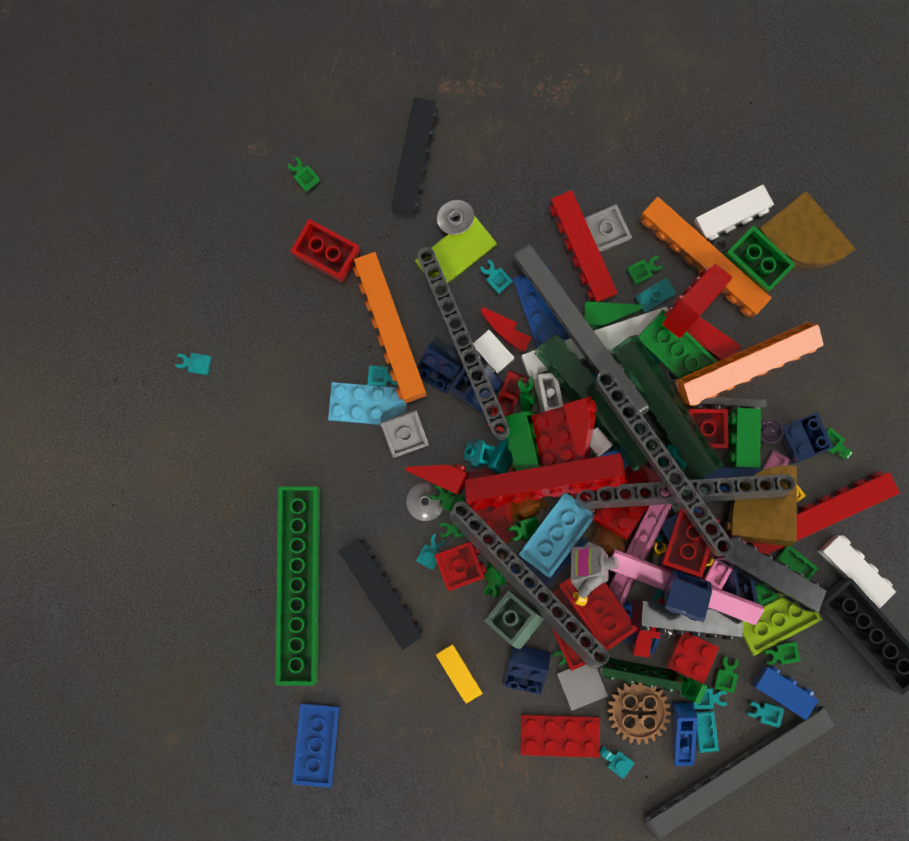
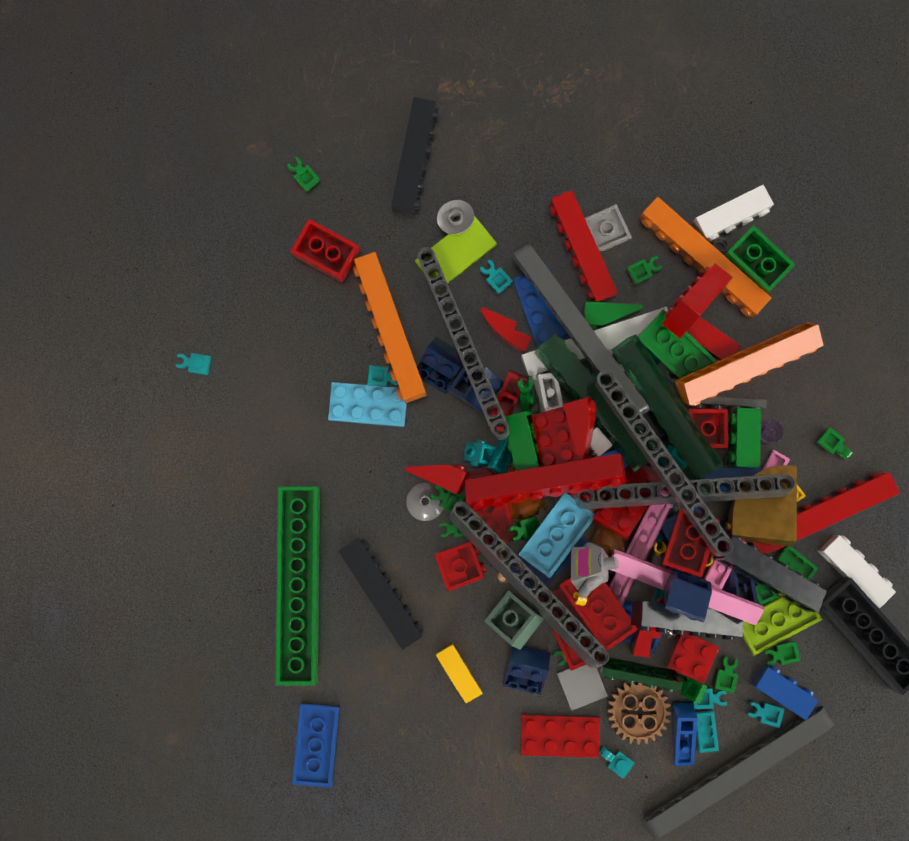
(404, 433): light grey tile -> none
(427, 554): teal plate -> none
(493, 352): white brick -> none
(495, 579): green plate -> none
(655, 295): teal plate -> none
(805, 438): dark blue slope -> none
(807, 234): pearl gold brick -> none

